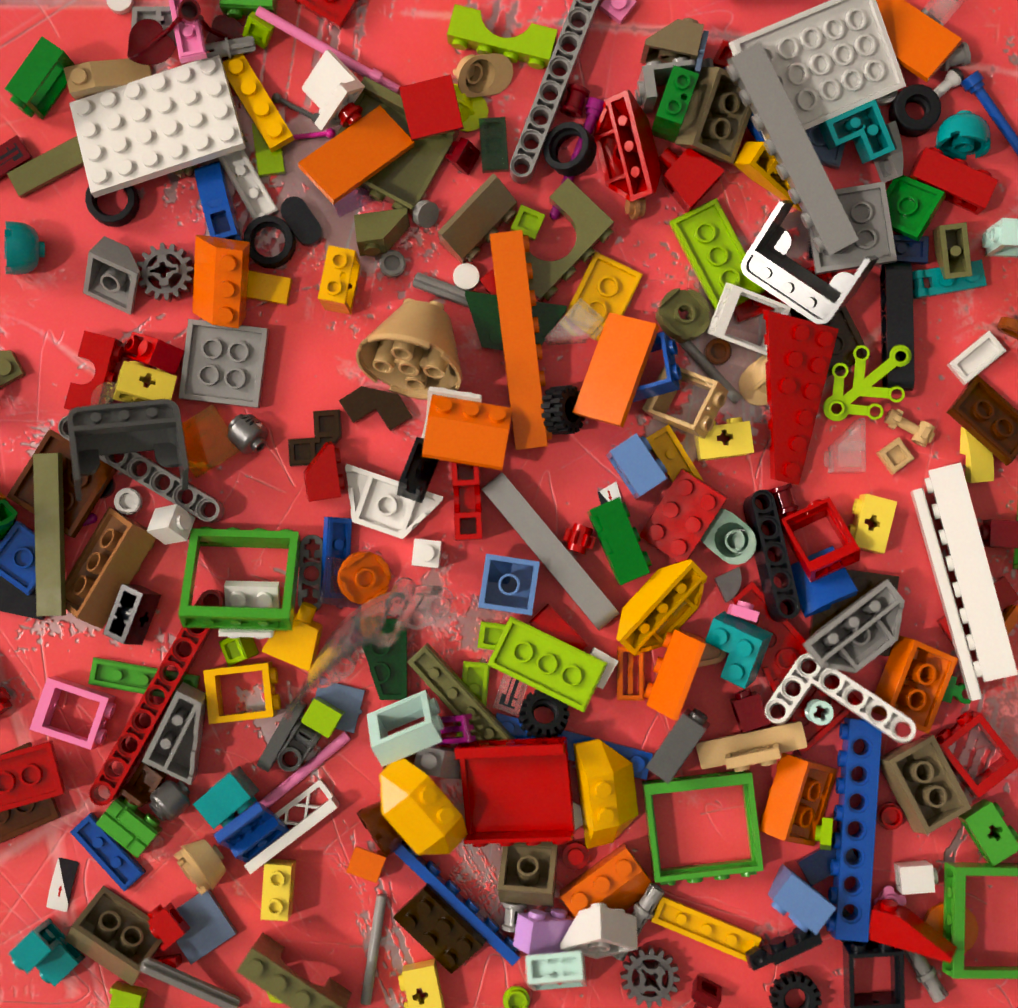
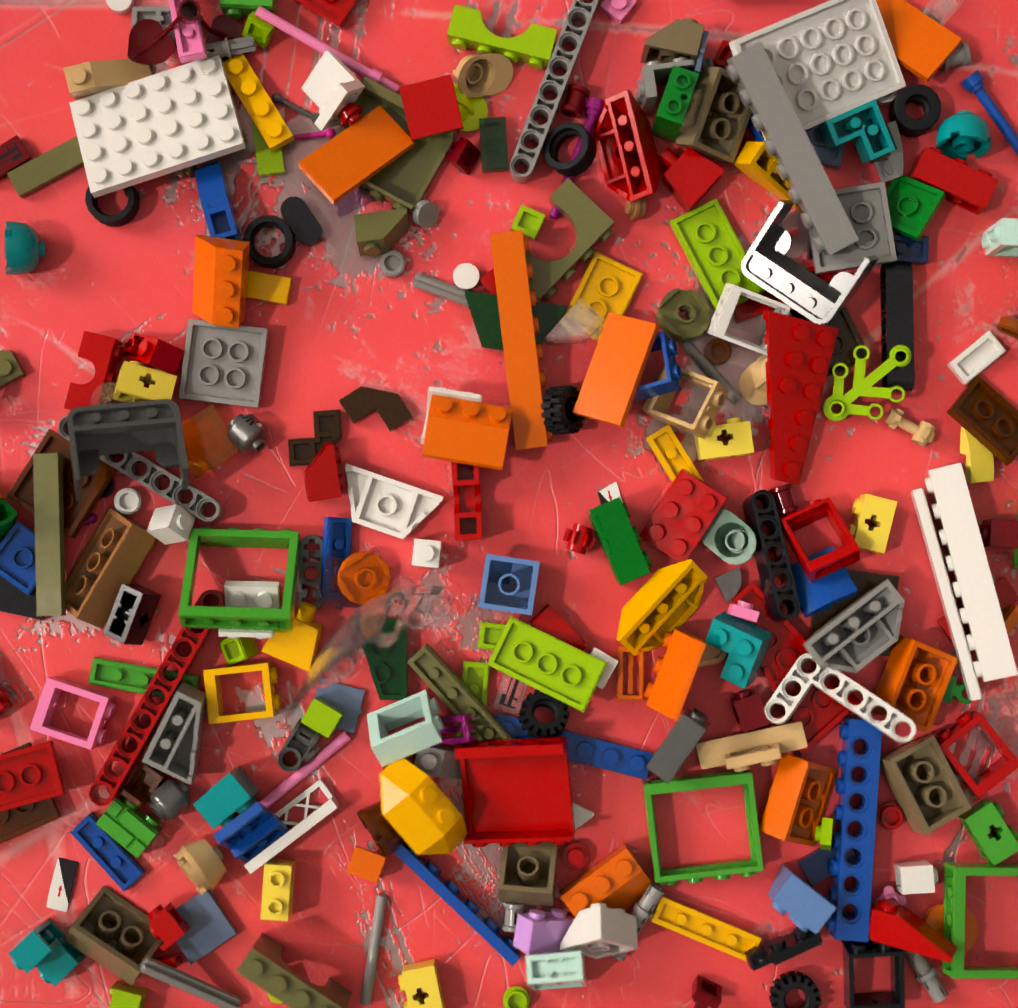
(39, 79): green window -> none
(112, 275): light grey slope -> none
(167, 283): flat silver gear -> none
(248, 184): white tile -> none
(280, 737): dark grey beam -> none
(340, 270): yellow window -> none
(412, 350): tan cone -> none
(416, 474): black hinge -> none
(439, 928): dark brown plate -> none
(477, 220): dark tan slope -> none
(550, 551): light grey beam -> none
(604, 792): yellow wedge -> none
(636, 465): medium blue slope -> none
(642, 984): flat silver gear -> none
(826, 715): light aqua bush -> none
(848, 450): clear slope -> none
(895, 455): tan tile -> none
(939, 286): teal plate -> none
(952, 79): white piece -> none
(953, 250): olive slope -> none

